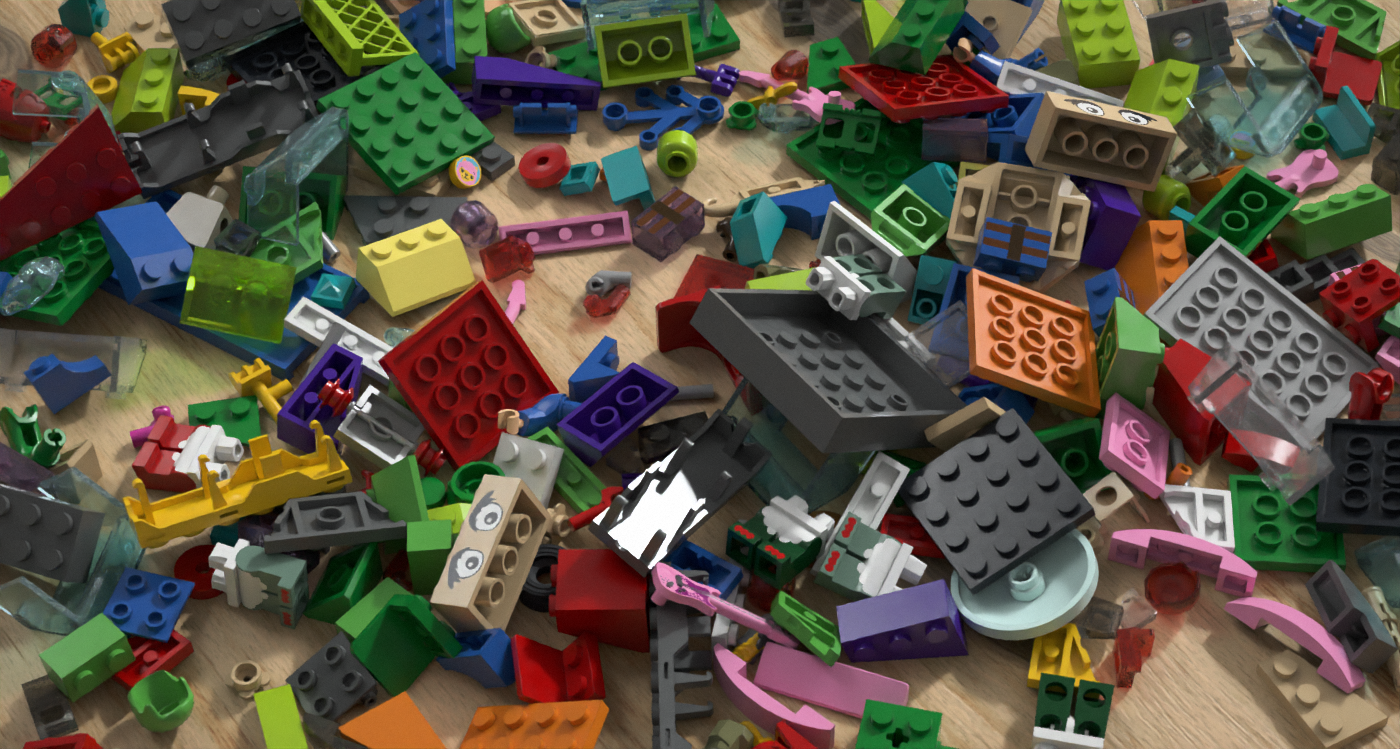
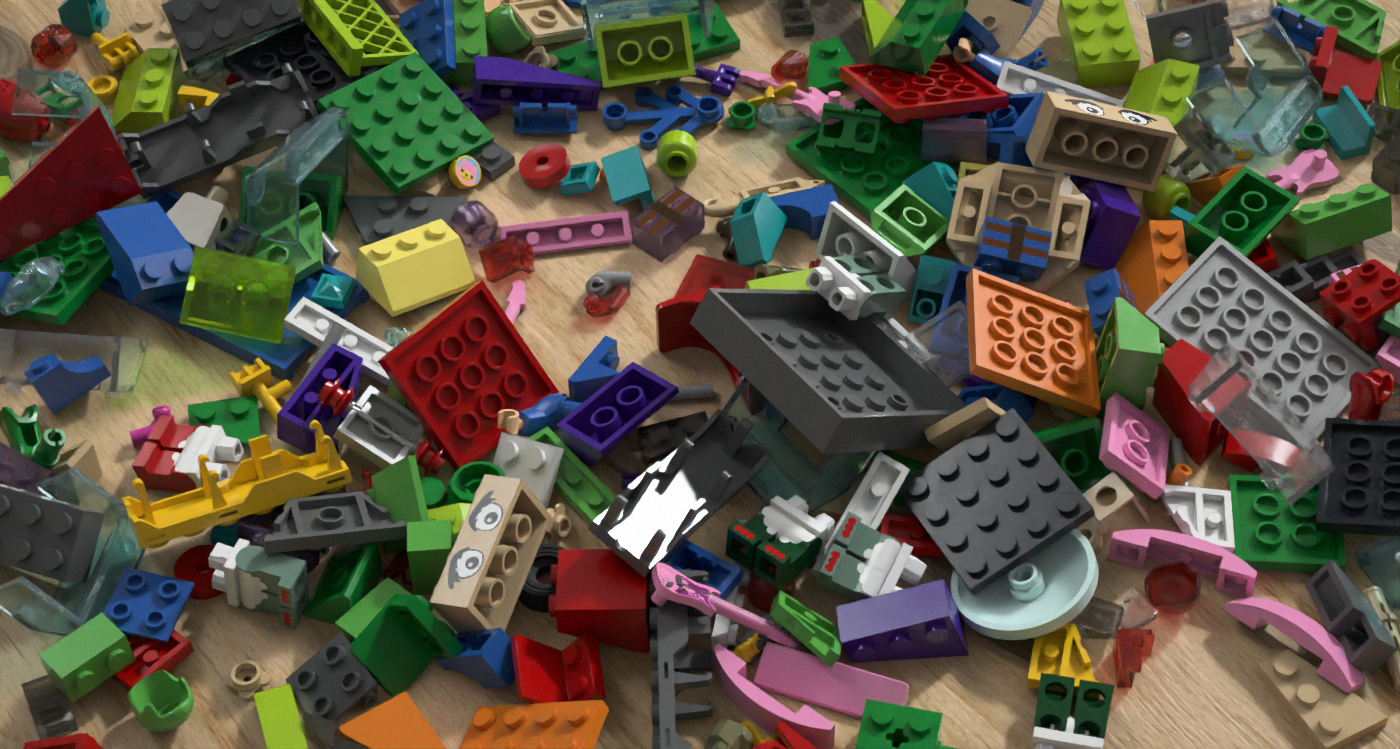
(586, 517): red bar -> none

